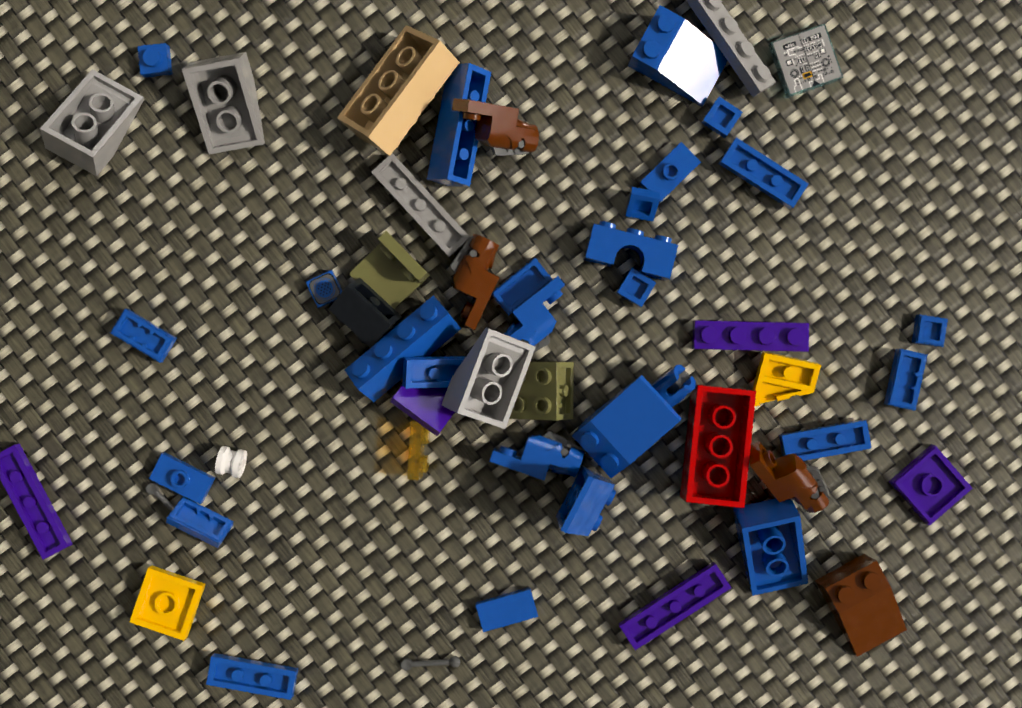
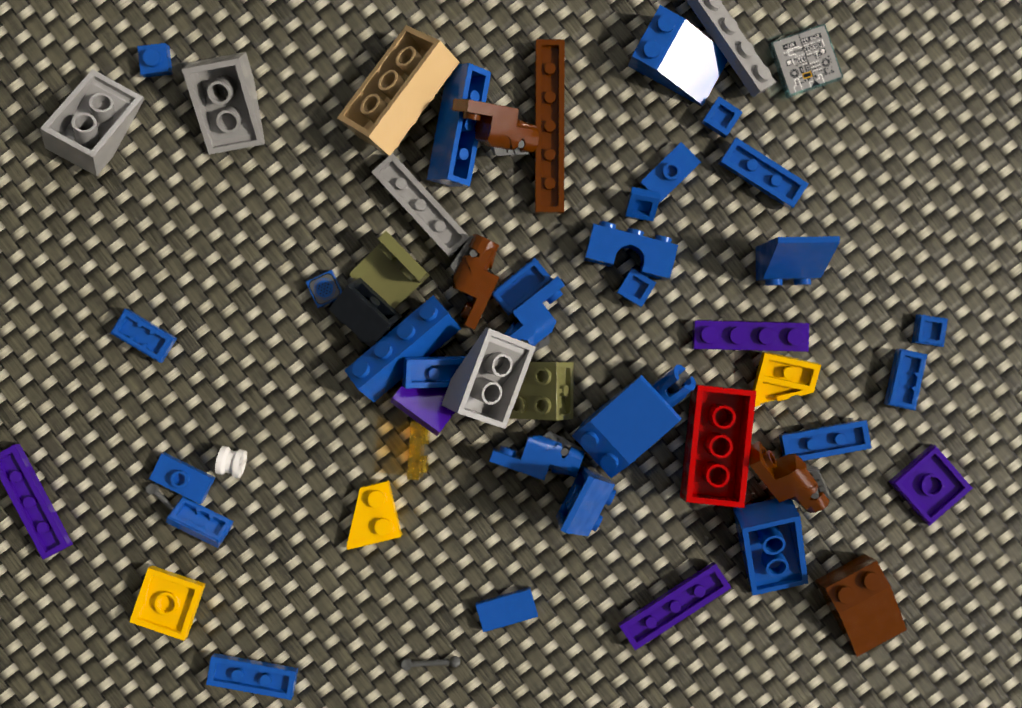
(374, 516): none -> yellow wing
(550, 124): none -> reddish brown plate
(794, 259): none -> blue slope

